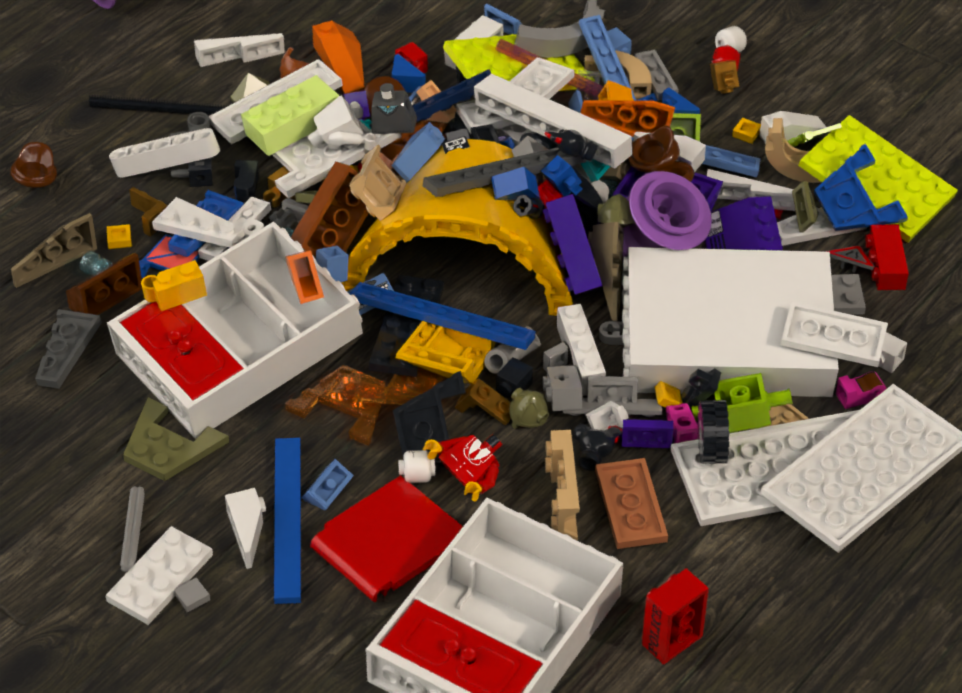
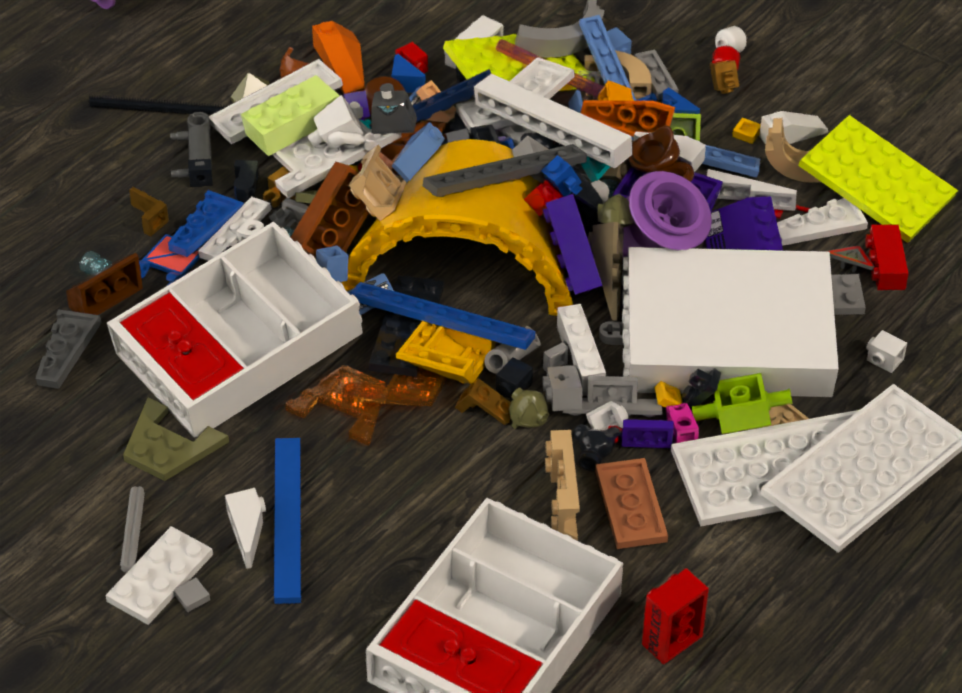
(34, 166): reddish brown piece -> none
(60, 248): dark tan wedge -> none
(119, 236): yellow tile -> none
(164, 152): white beam -> none
(175, 286): yellow hinge -> none
(196, 223): white wing -> none
(246, 47): white slope -> none
(304, 276): orange slope -> none
(328, 485): medium blue slope -> none
(386, 538): red piece -> none
(417, 466): white head -> none
(424, 415): black wing -> none
(454, 144): black sticker -> none
(469, 461): red torso -> none
(510, 24): medium blue slope -> none
(515, 183): blue slope -> none
(527, 202): black bush -> none
(573, 143): black animal -> none
(713, 432): black wheel -> none
(804, 206): olive slope -> none
(808, 136): lime piece -> none
(834, 334): white plate -> none
(848, 202): blue wing -> none
(859, 389): dark pink leg -> none

